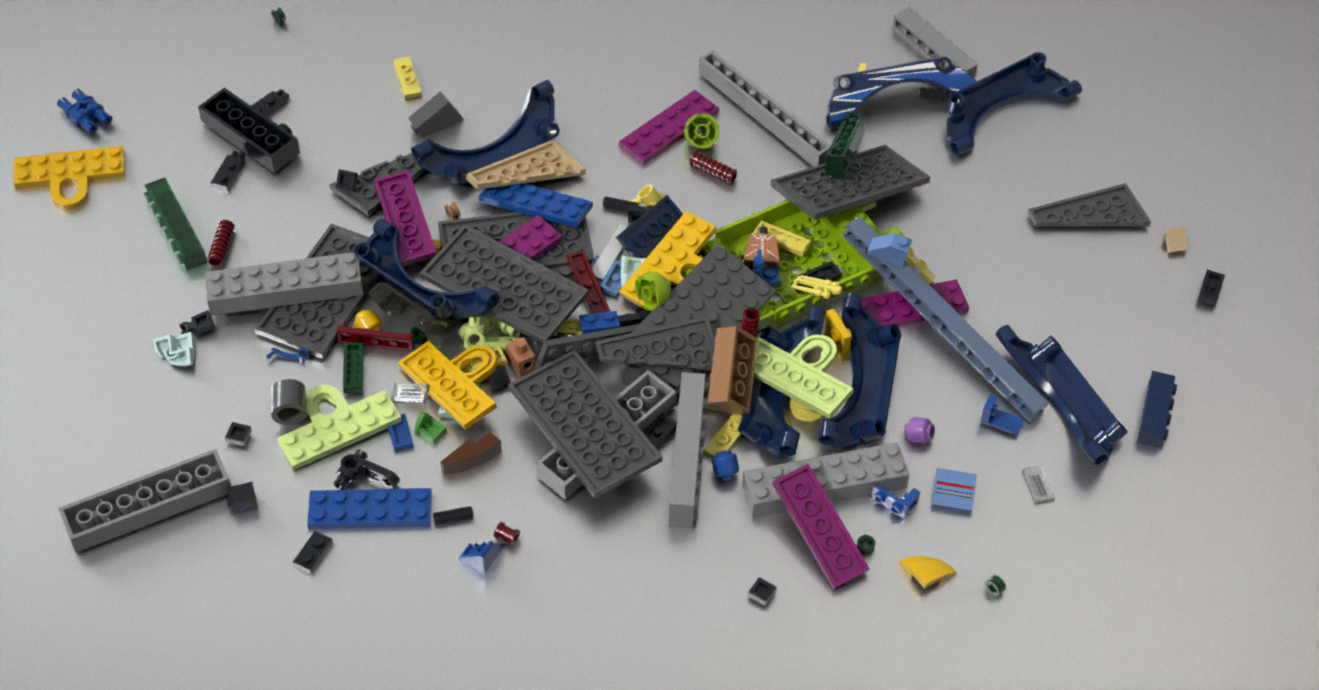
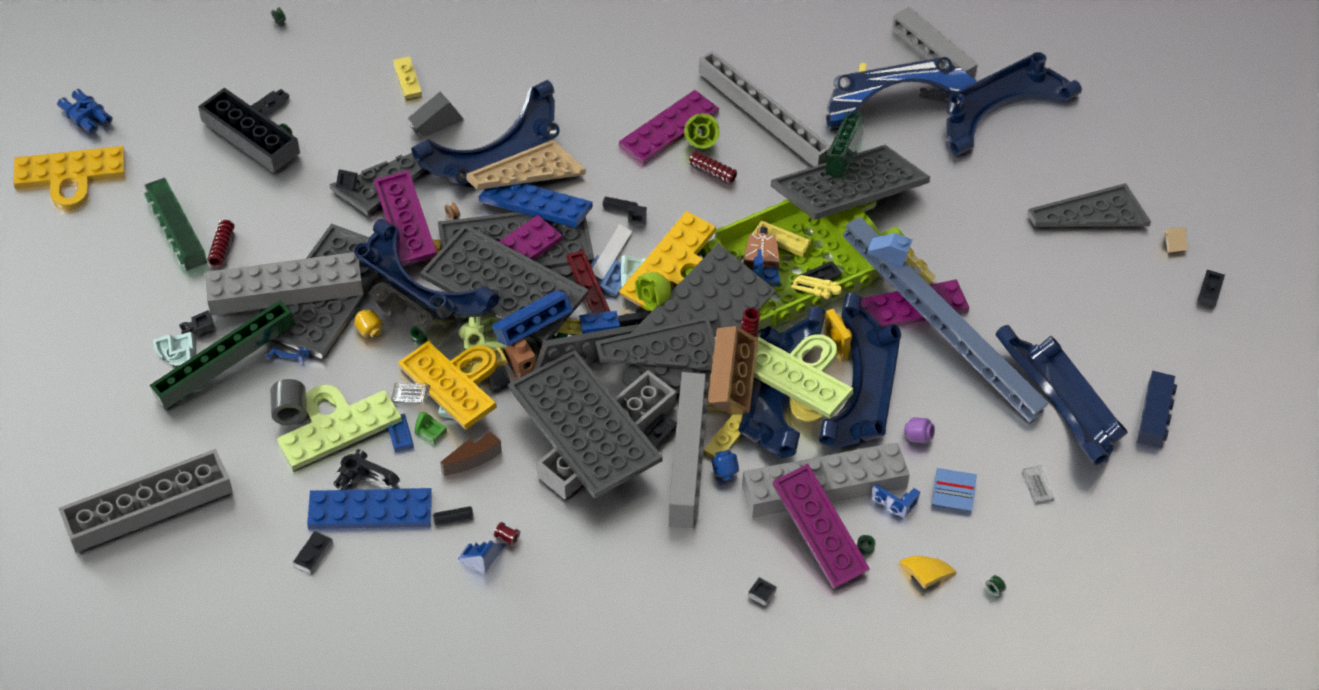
(222, 354): none -> dark green brick
(228, 171): black hinge -> none
(238, 434): black plate -> none
(242, 498): black brick -> none
(353, 367): dark green plate -> none
(376, 338): dark red tile -> none
(532, 318): none -> blue brick
(648, 196): light yellow piece -> none
(650, 228): dark blue tile -> none
(1000, 419): blue bracket -> none

